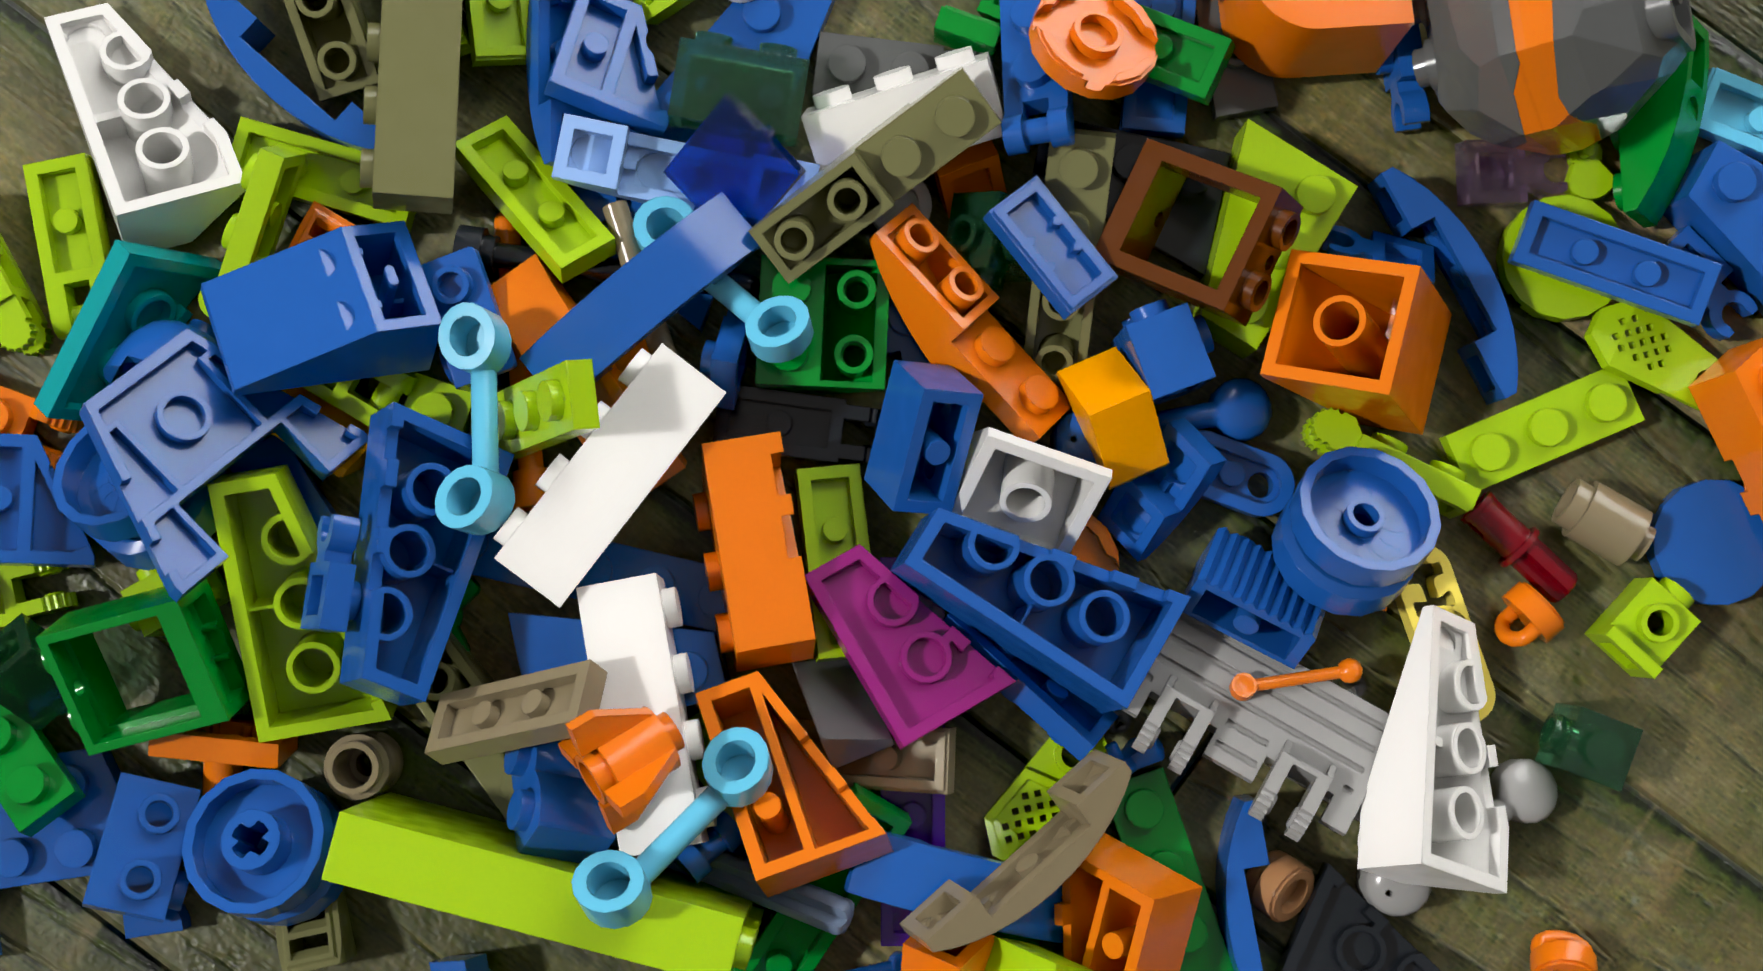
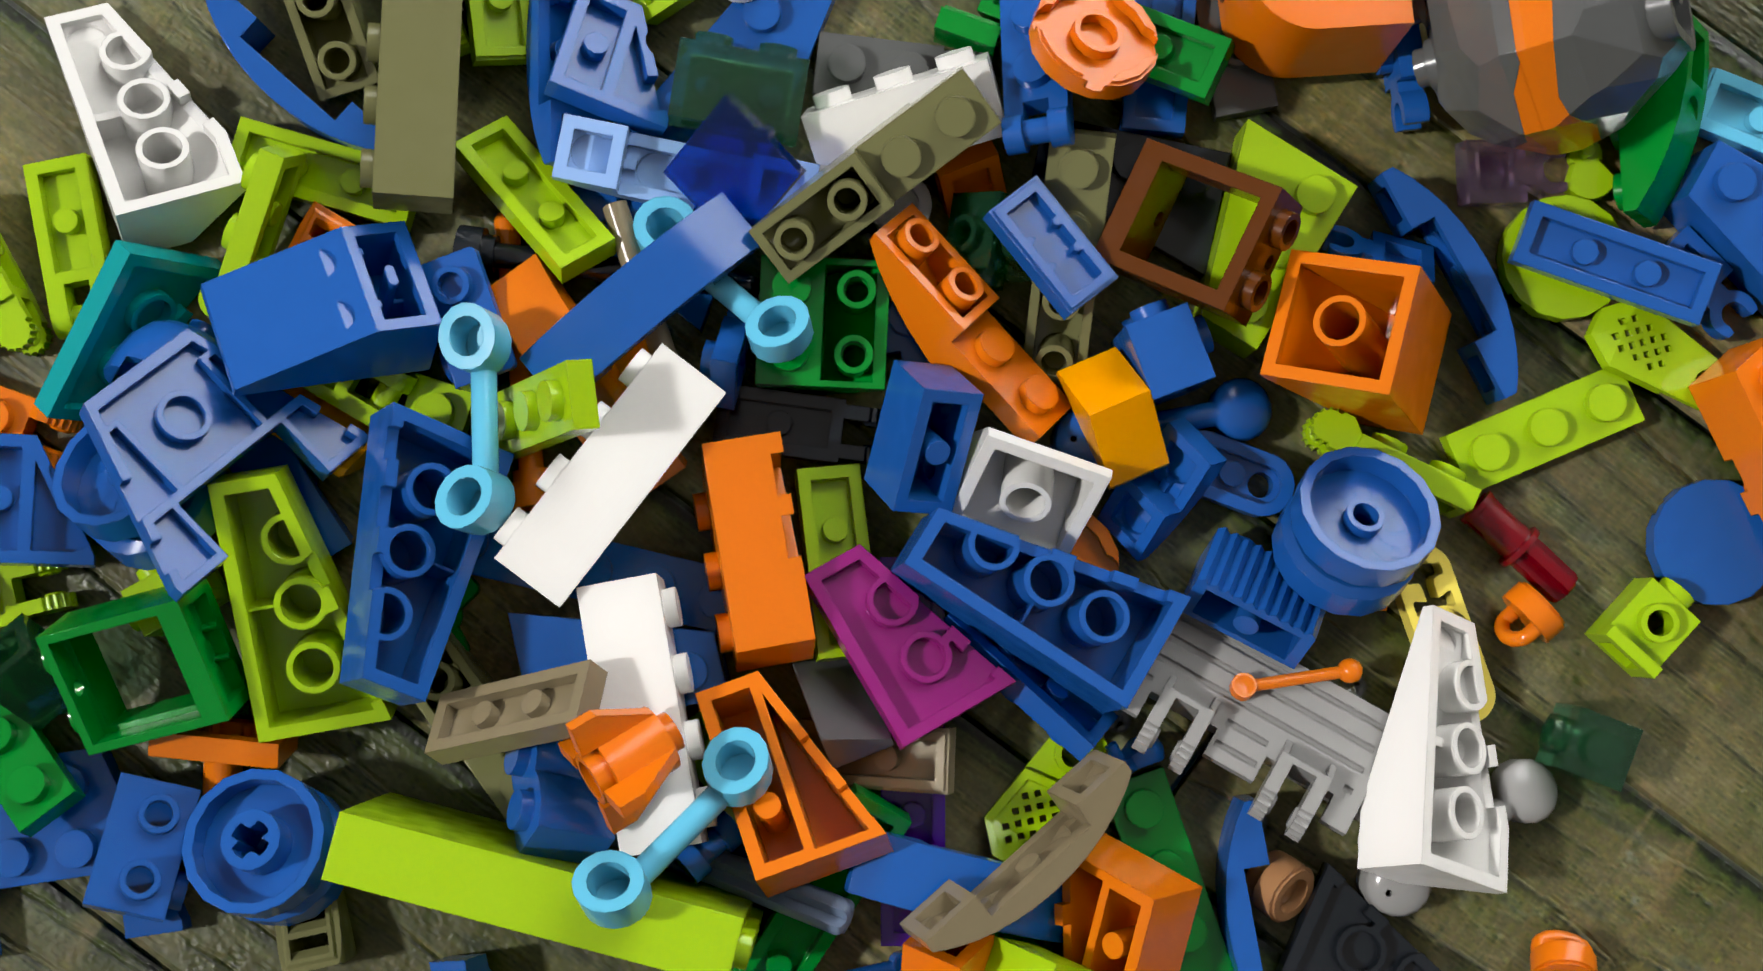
(331, 591): blue plate -> none
(345, 768): dark tan brick -> none
(1604, 521): dark tan brick -> none

